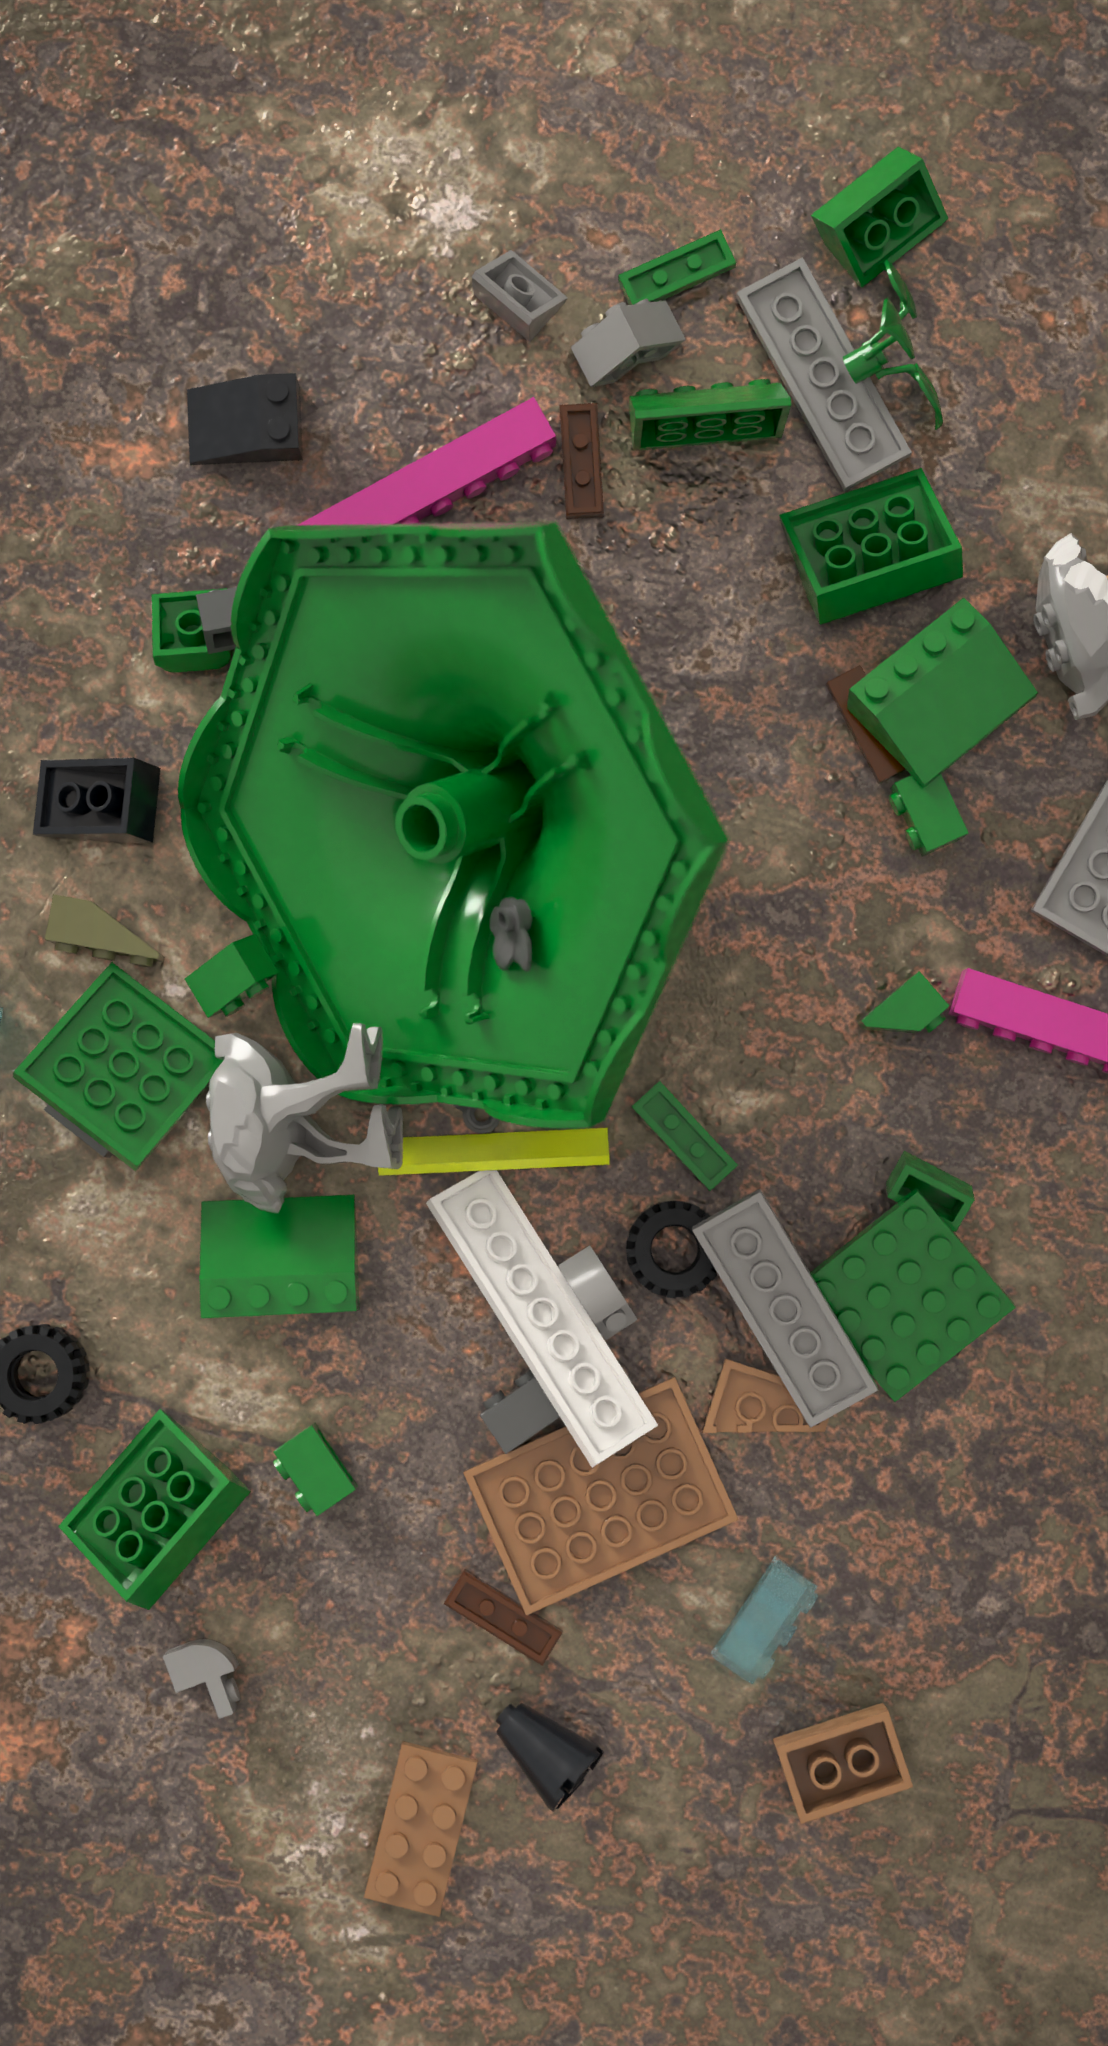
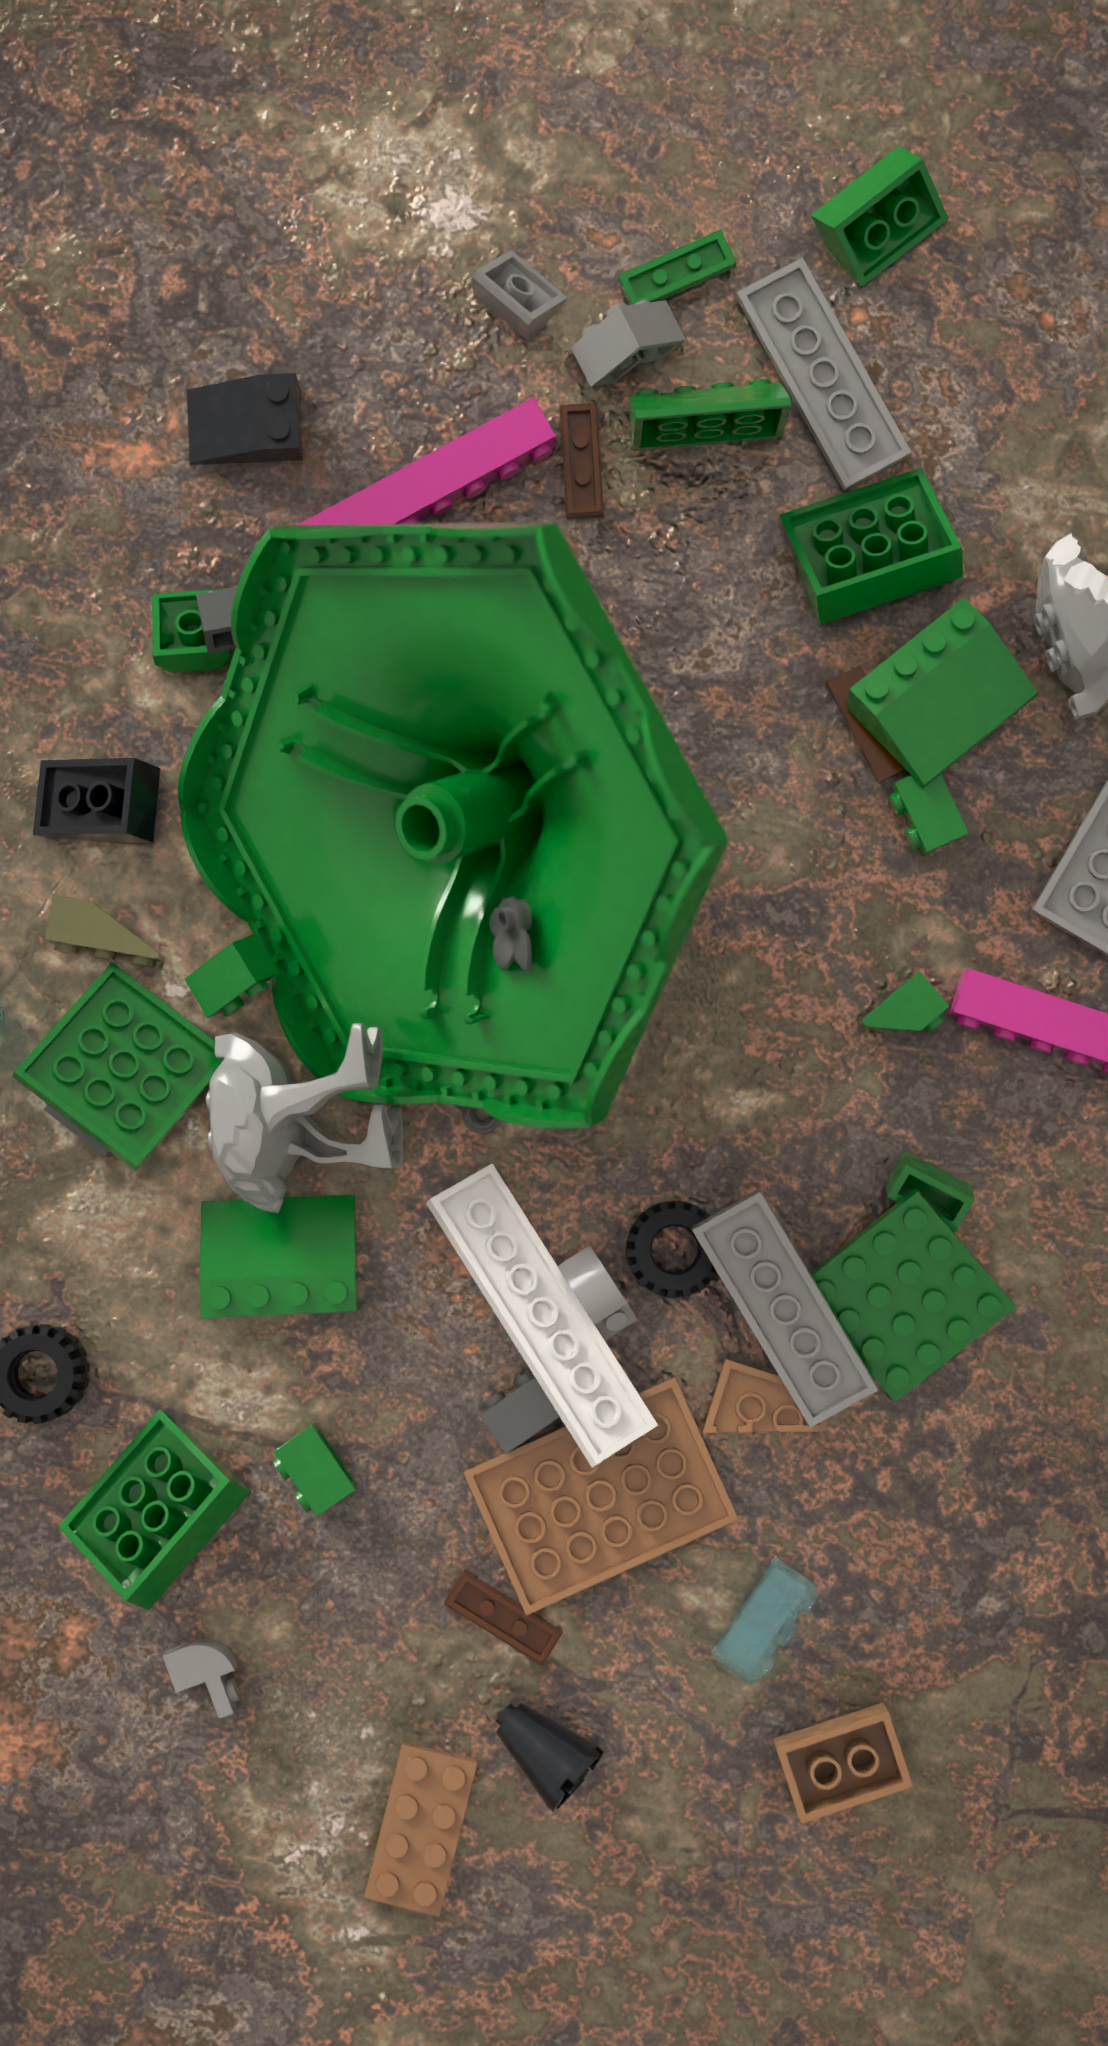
(503, 1151): neon yellow tile -> none
(684, 1136): green plate -> none
(871, 355): green plant -> none

